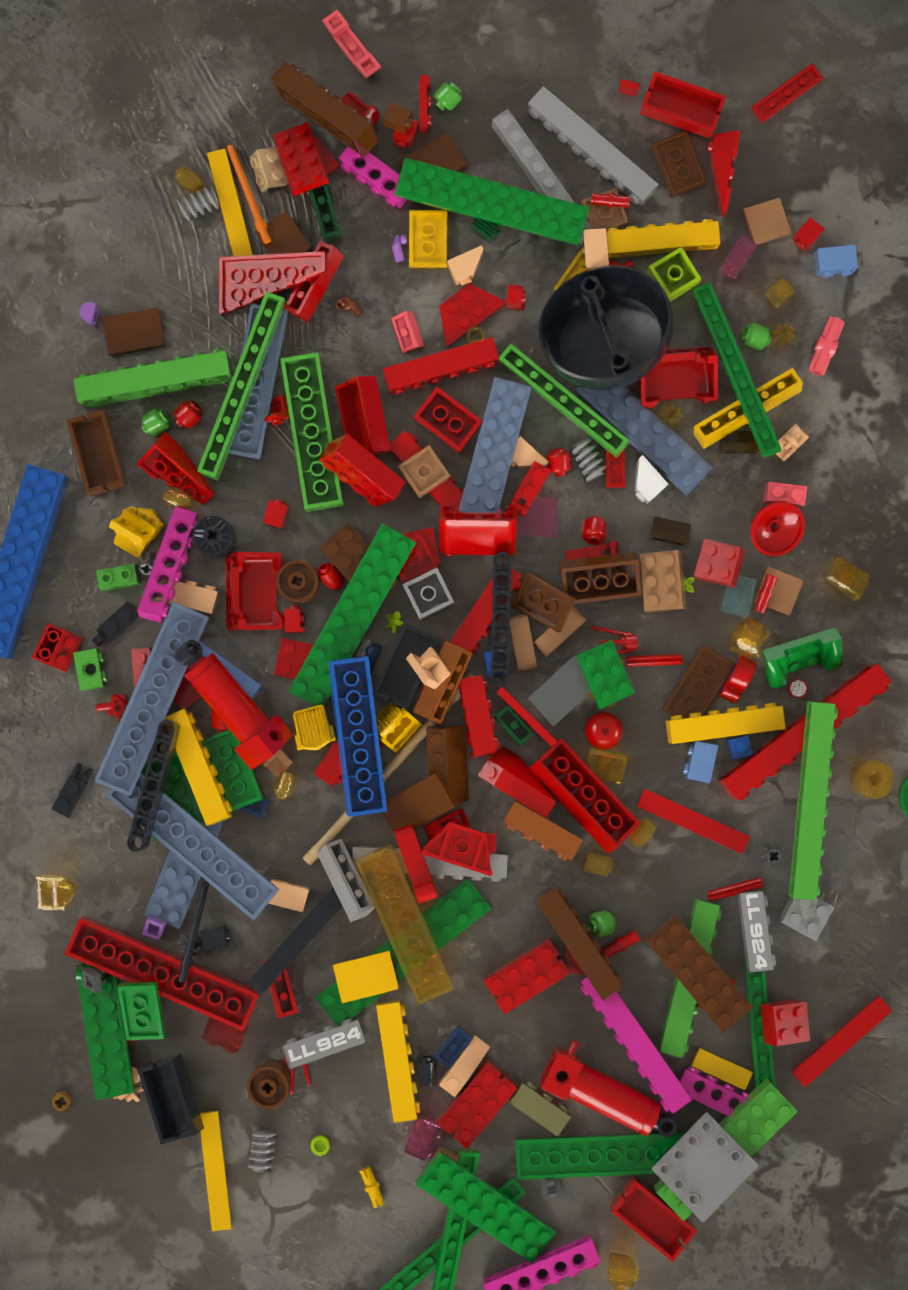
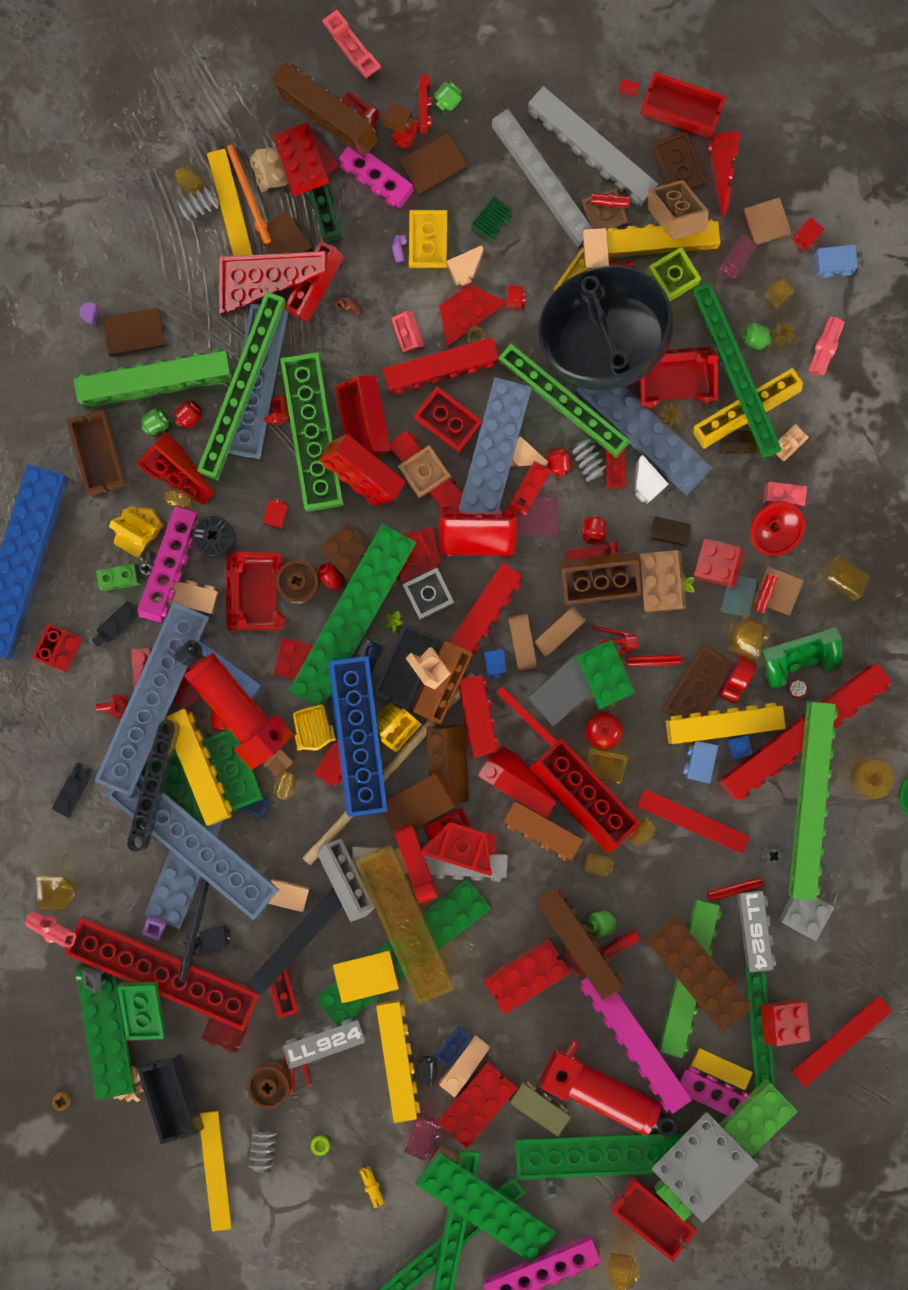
(50, 929): none -> coral piece
(83, 660): bright green brick -> none
(294, 619): red brick -> none
(492, 201): green plate -> none
(501, 609): black beam -> none
(513, 725): dark green brick -> none
(543, 601): reddish brown tile -> none
(677, 209): none -> medium nougat brick
(787, 93): red tile -> none

